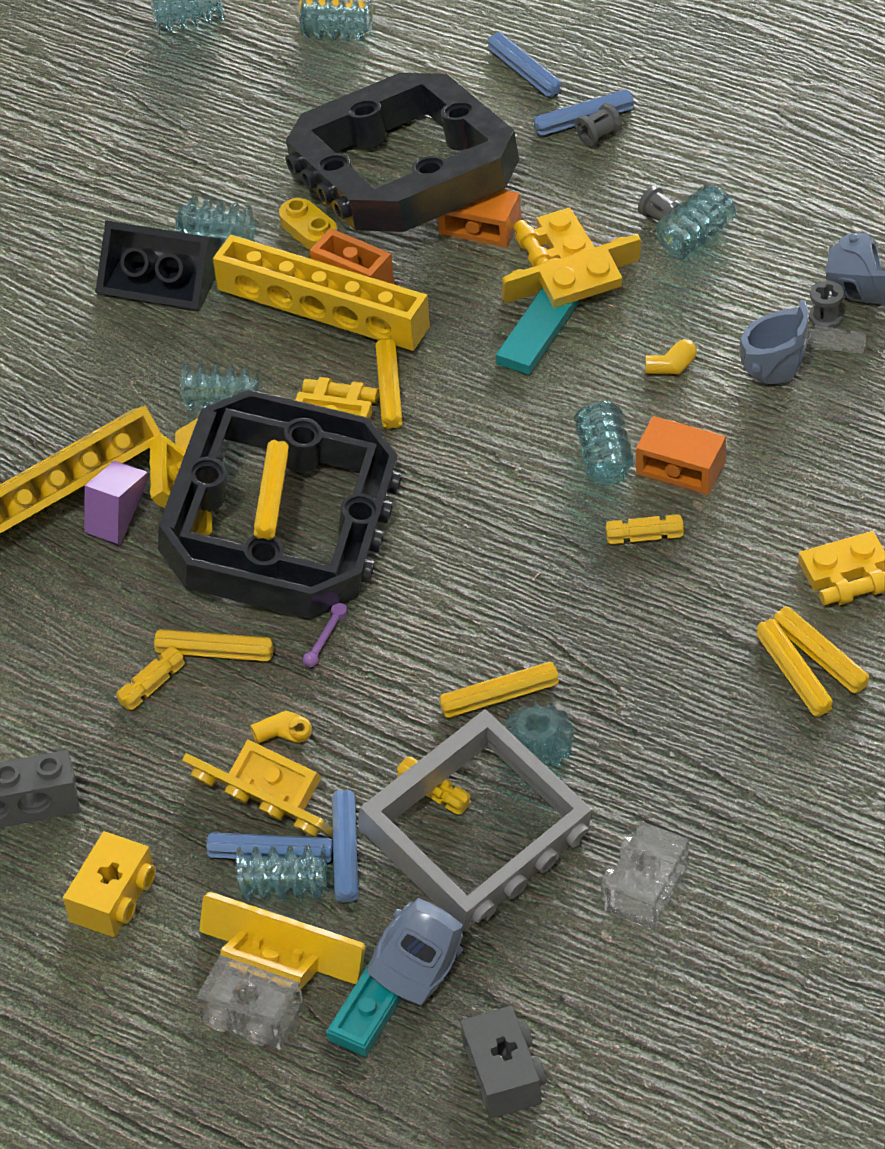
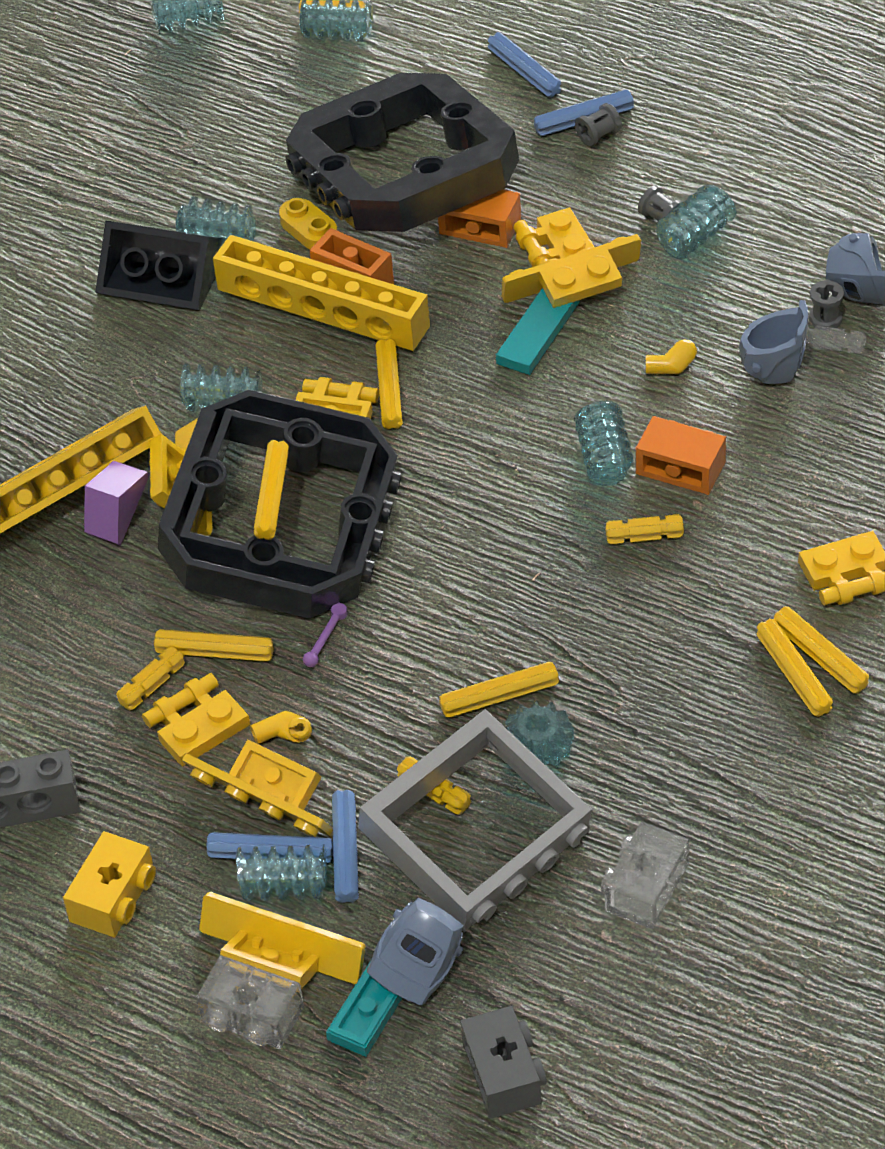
(202, 727): none -> yellow plate

